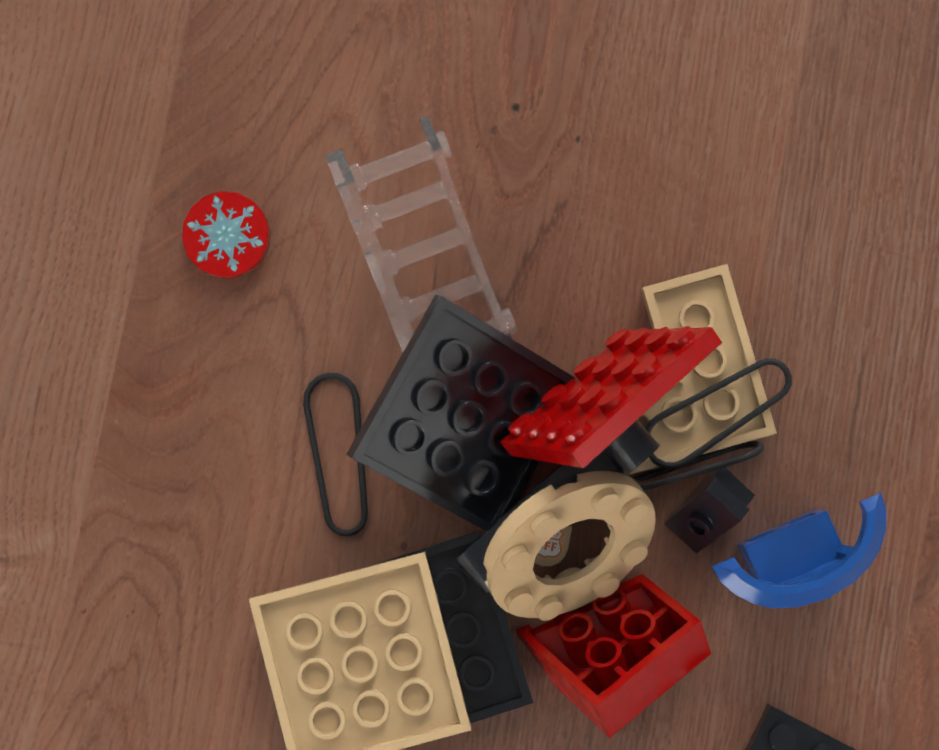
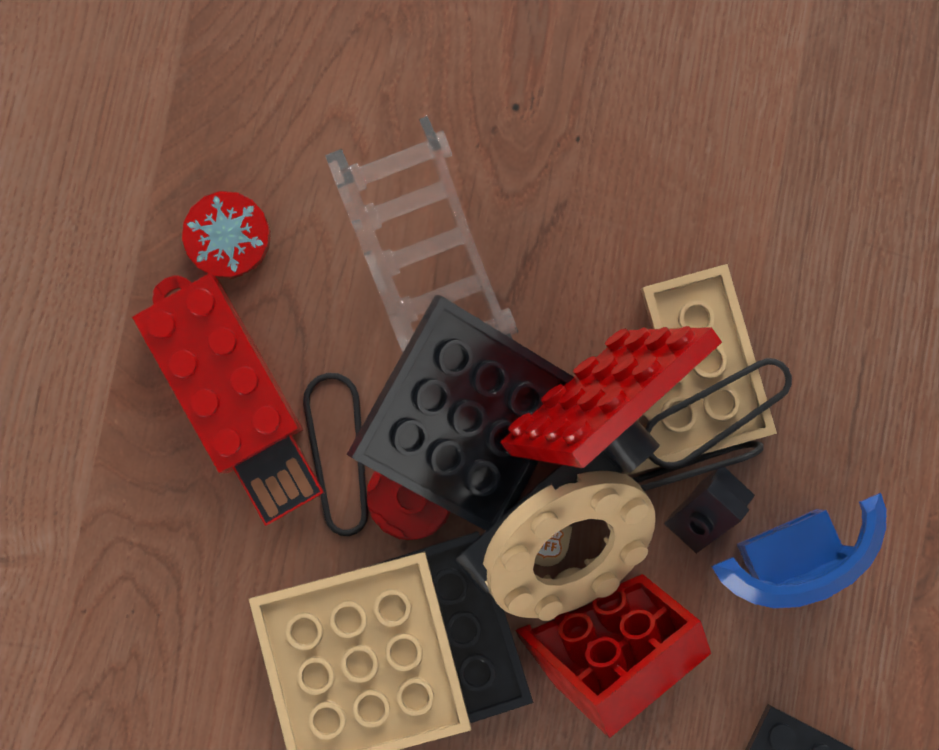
(228, 392): none -> red piece
(402, 511): none -> red tile

